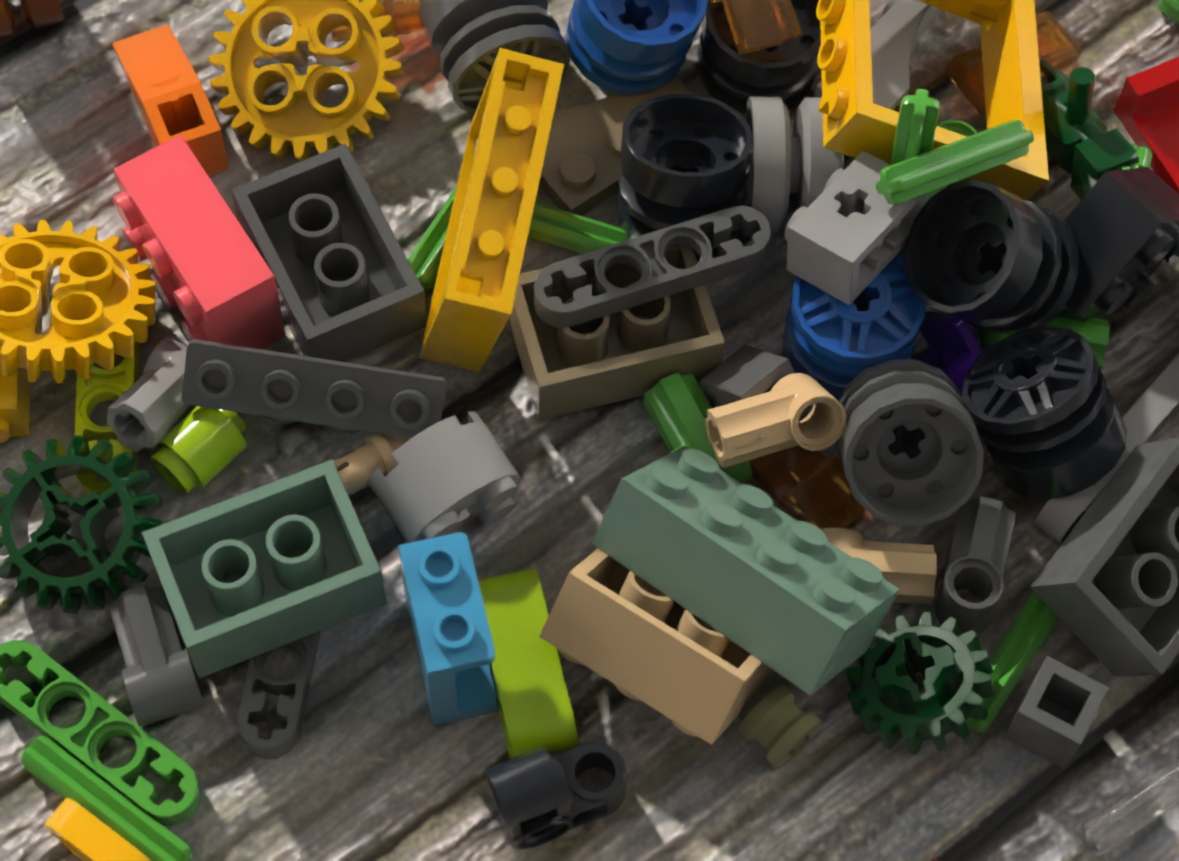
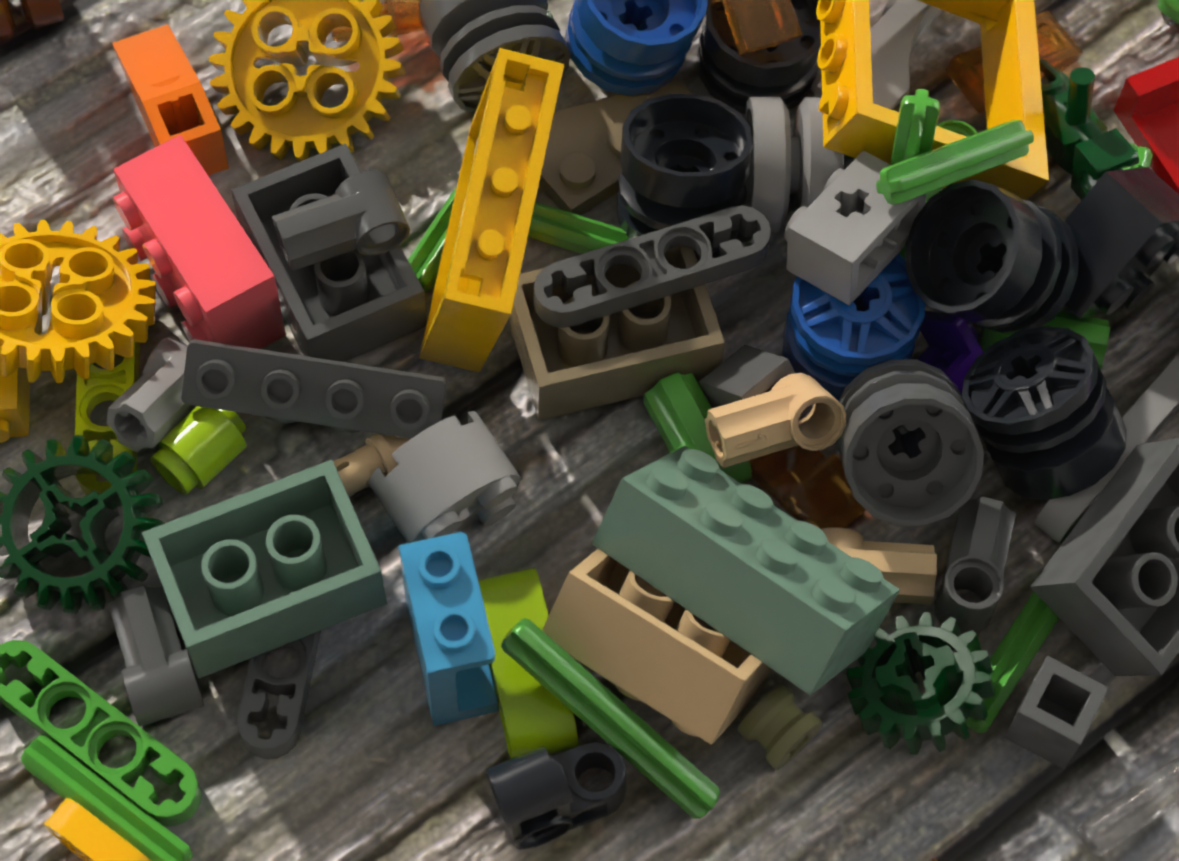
(358, 217): none -> dark grey piece
(610, 718): none -> bright green axle

